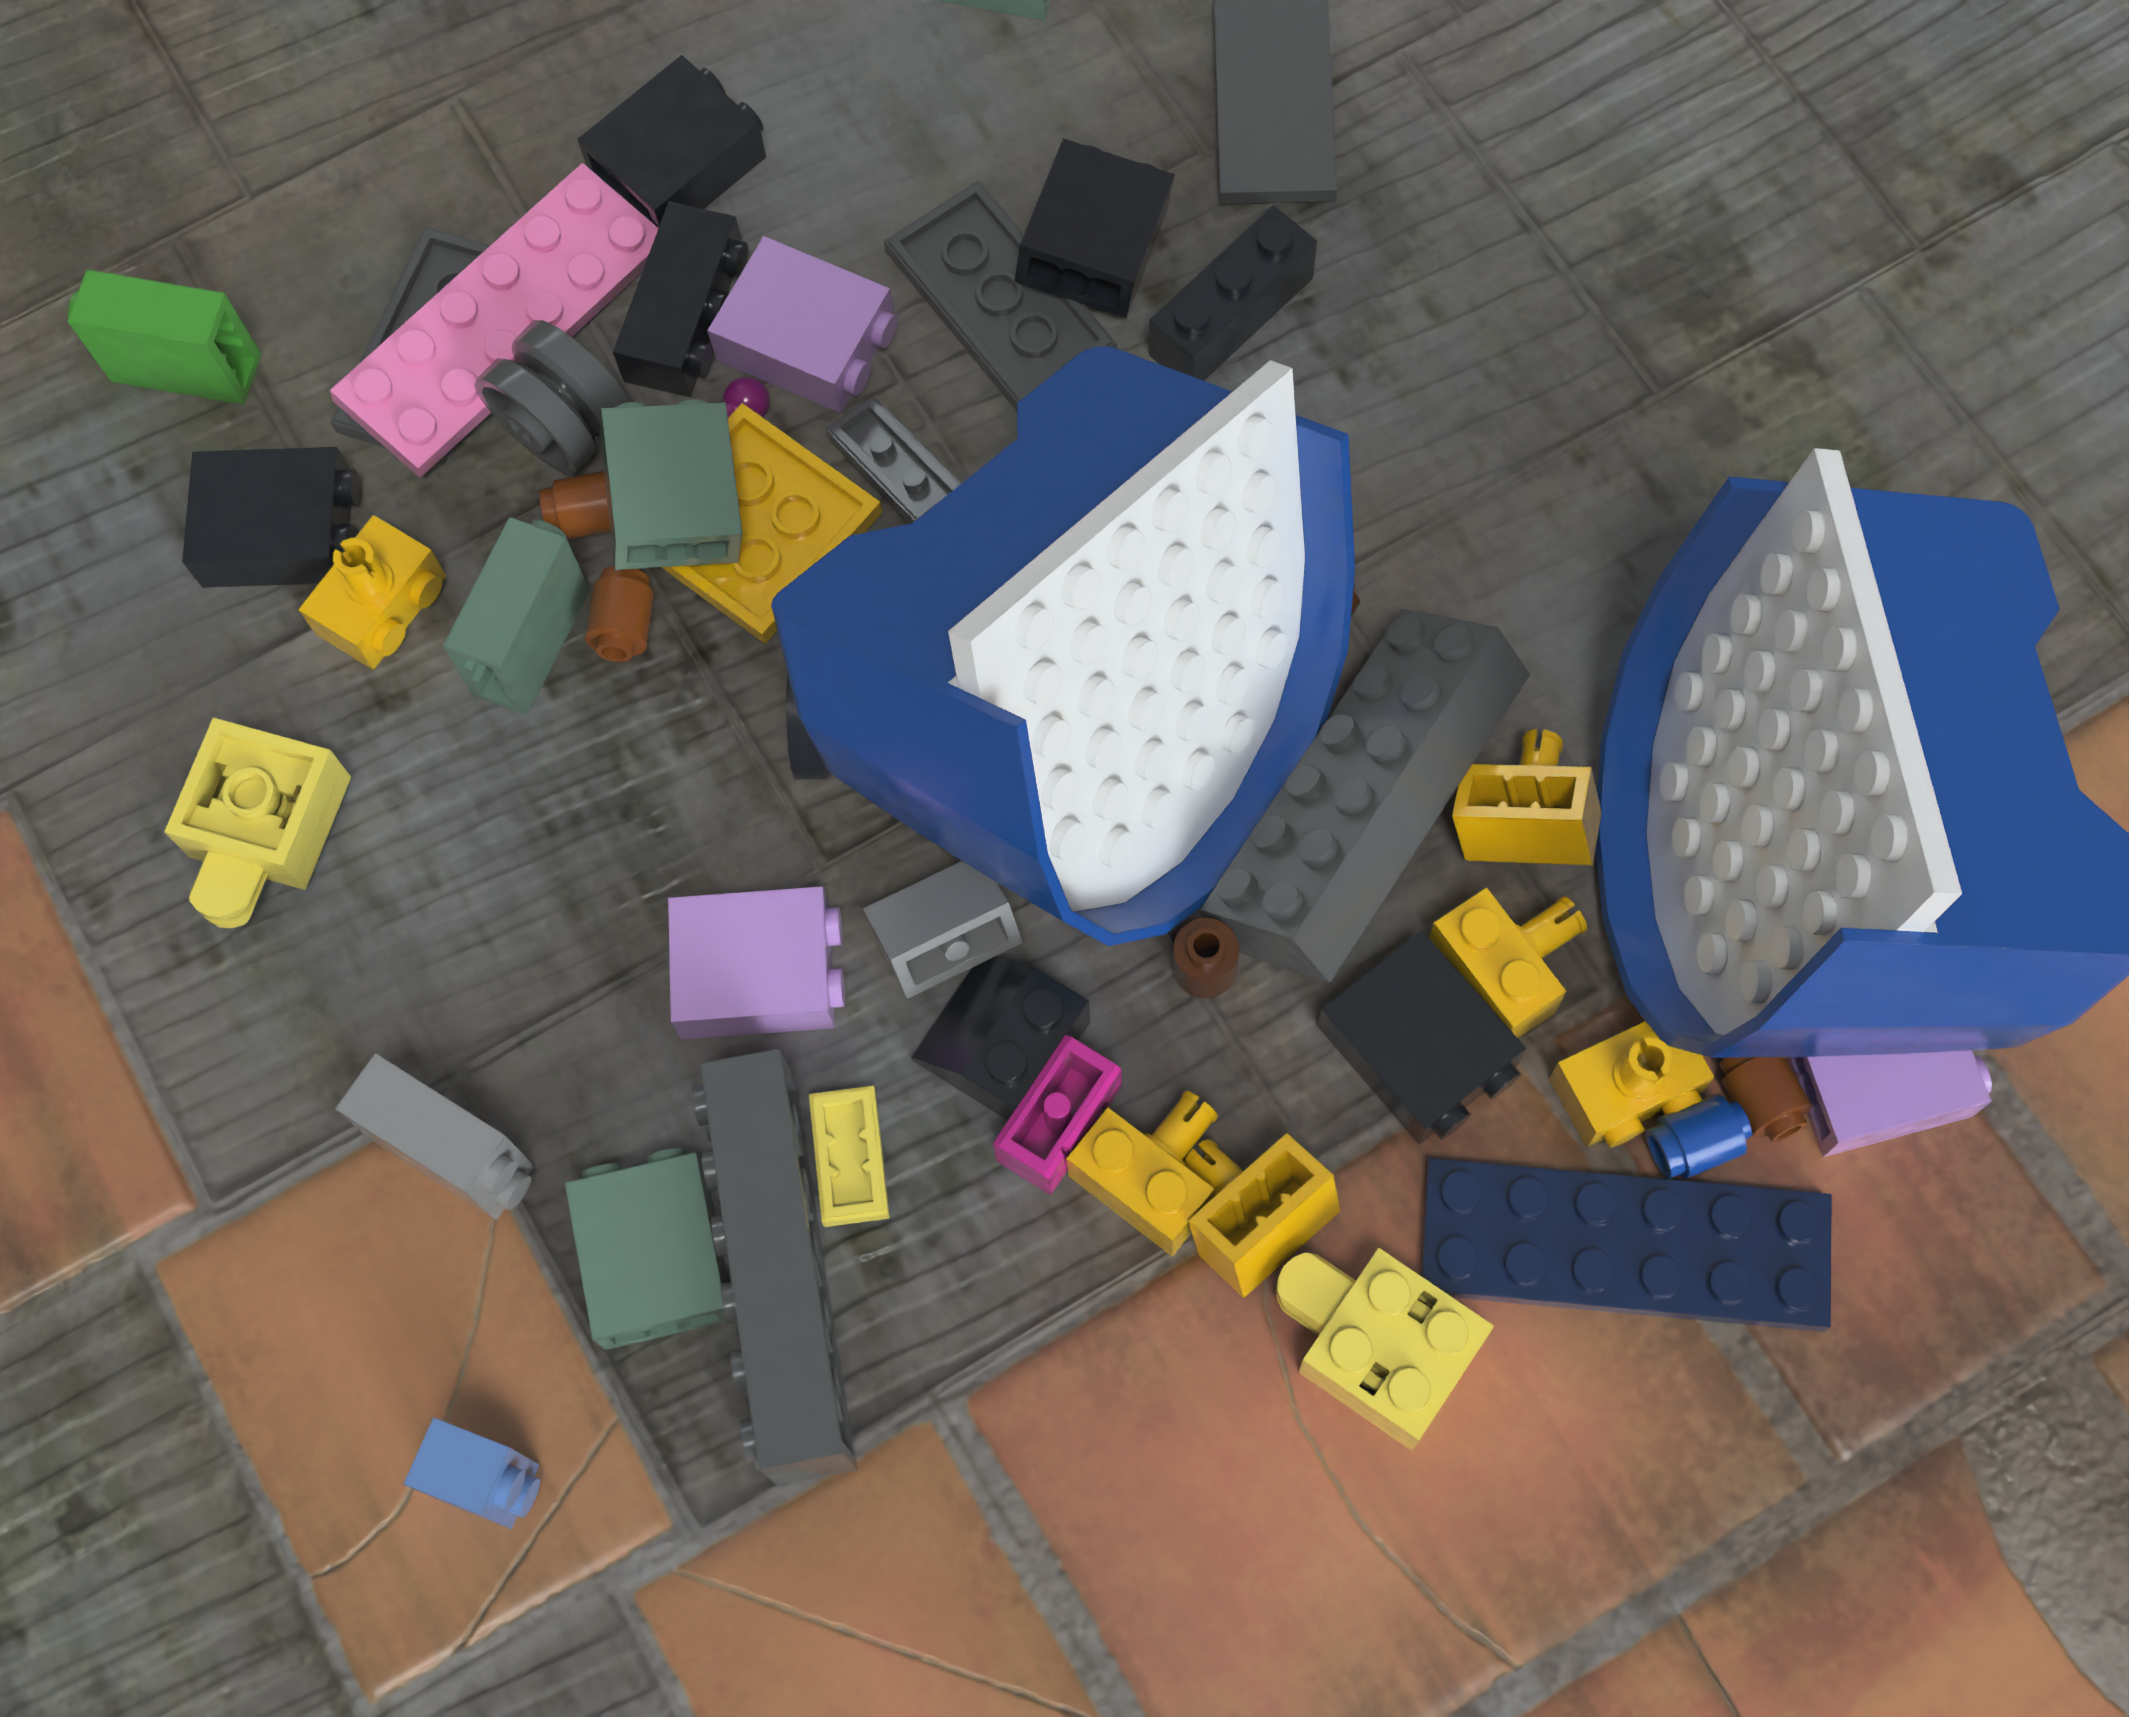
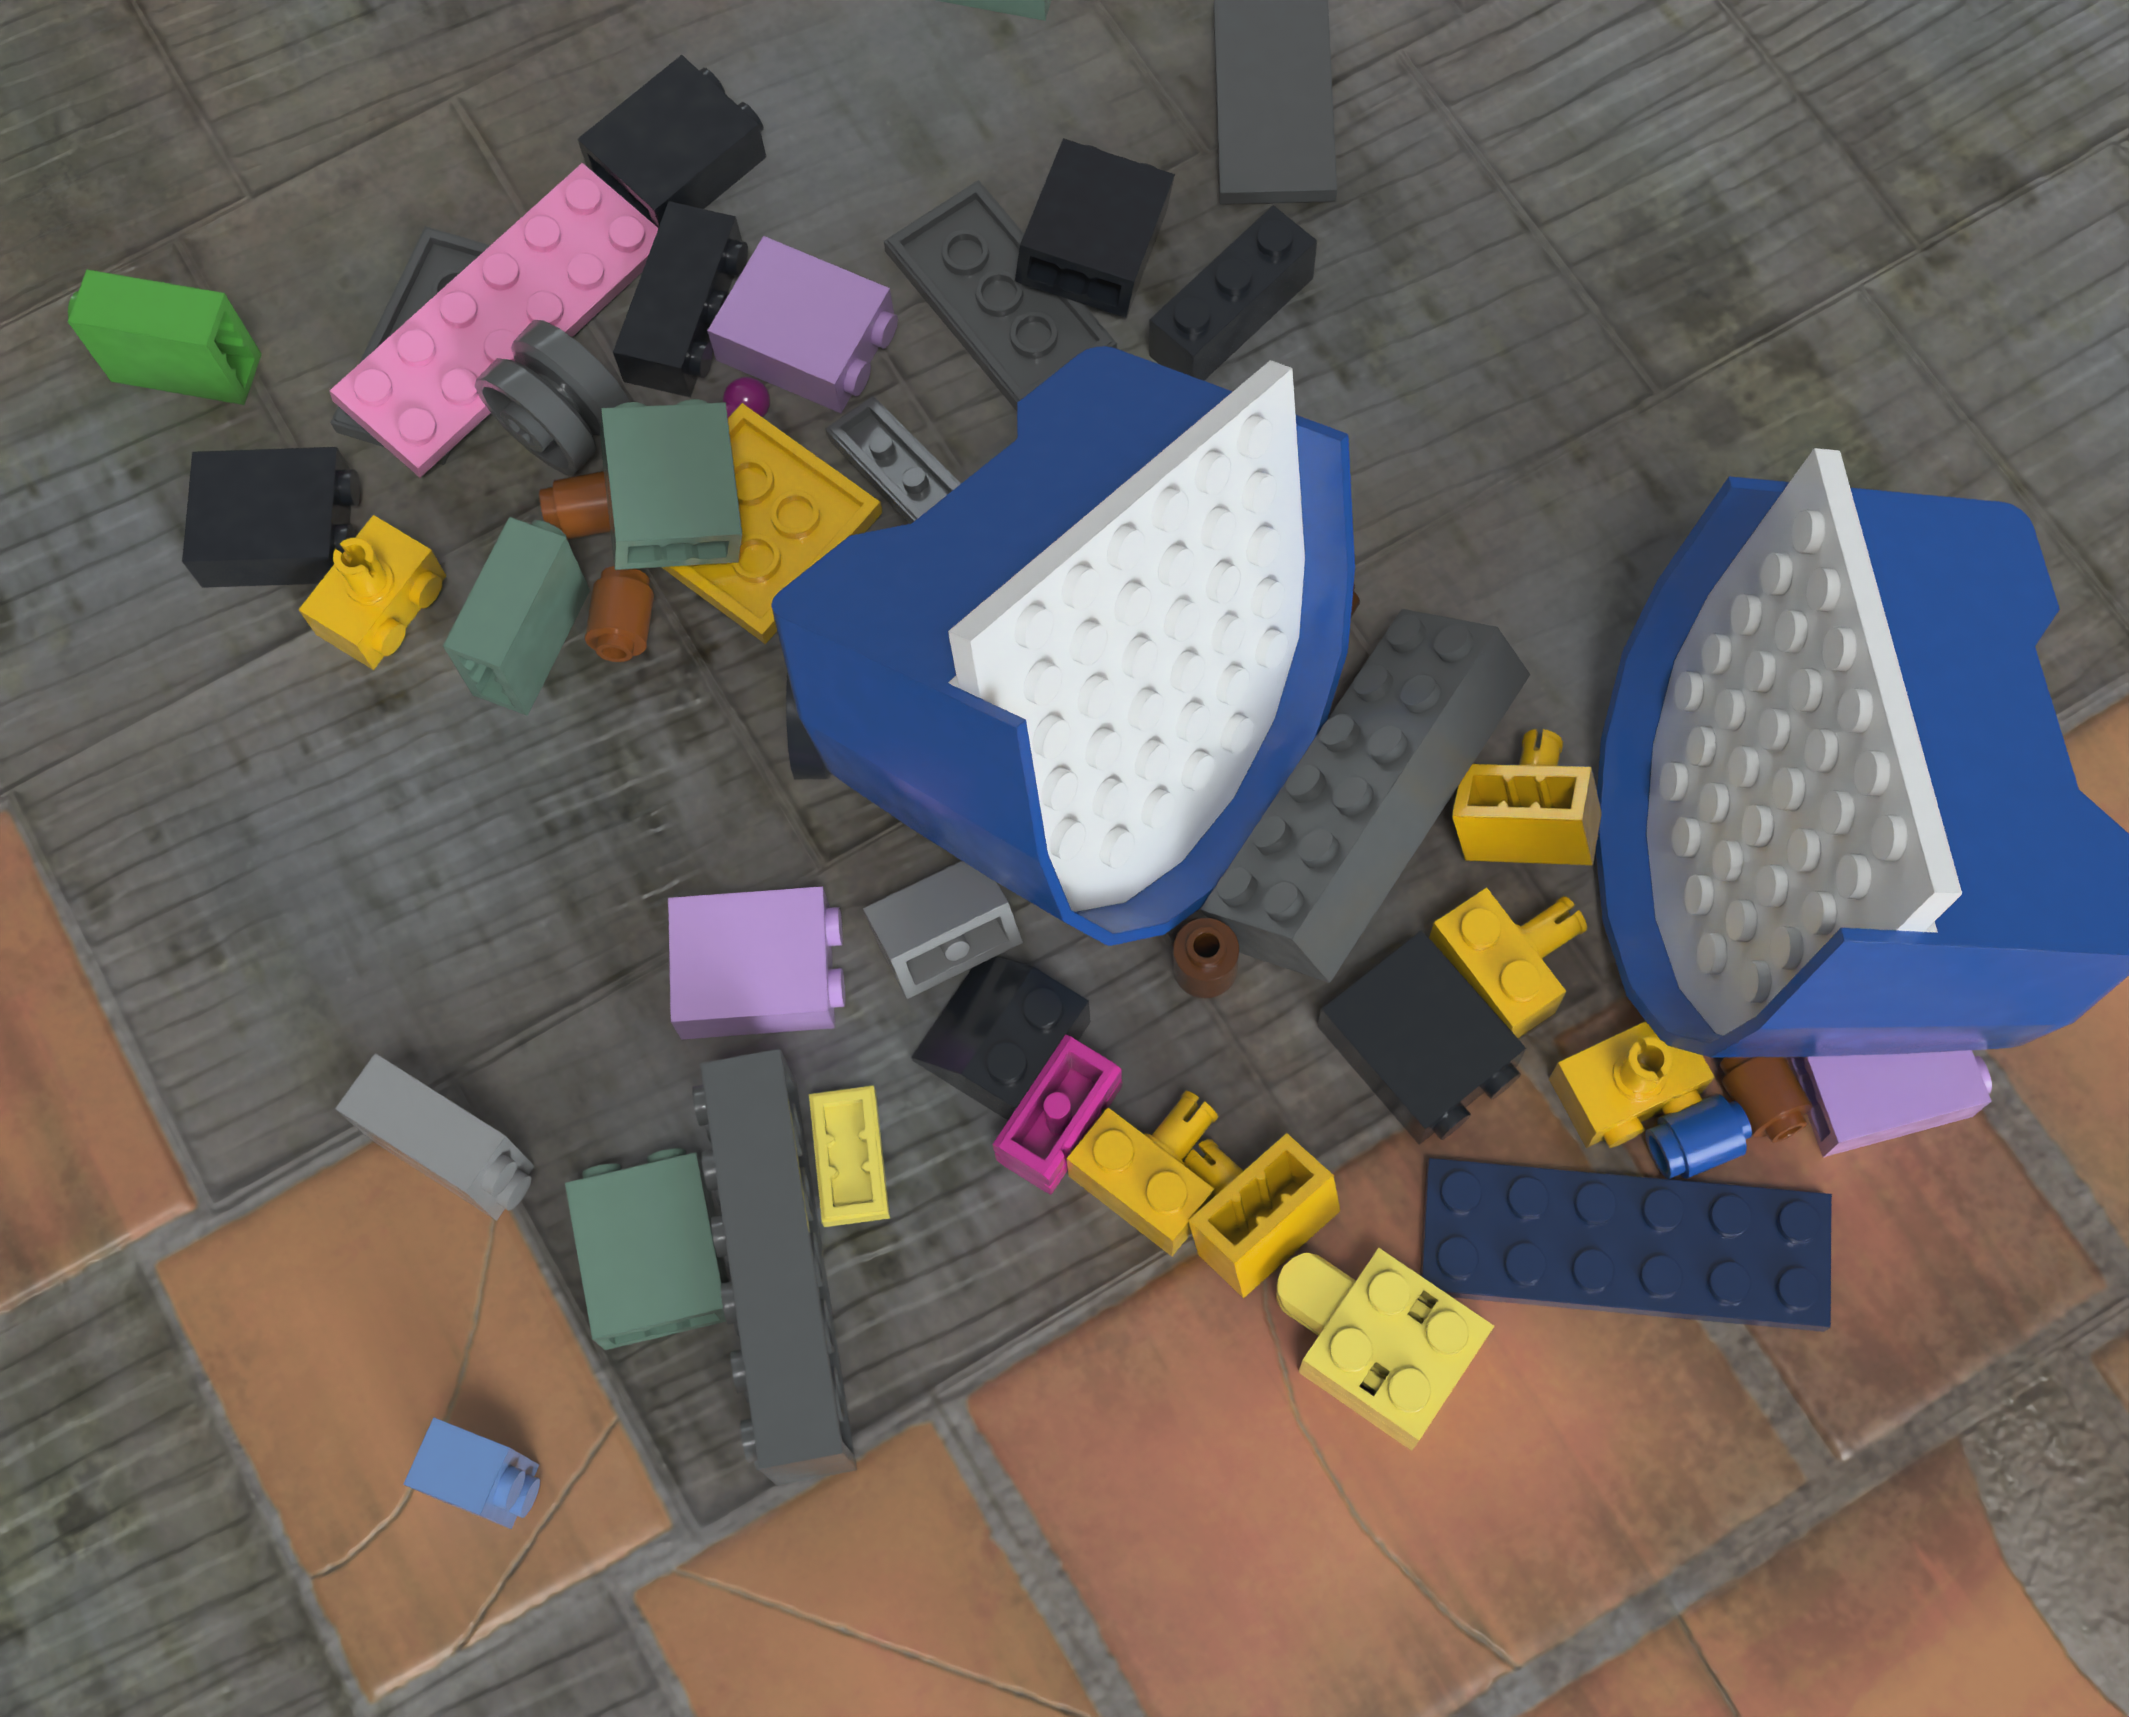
(253, 814): light yellow brick -> none

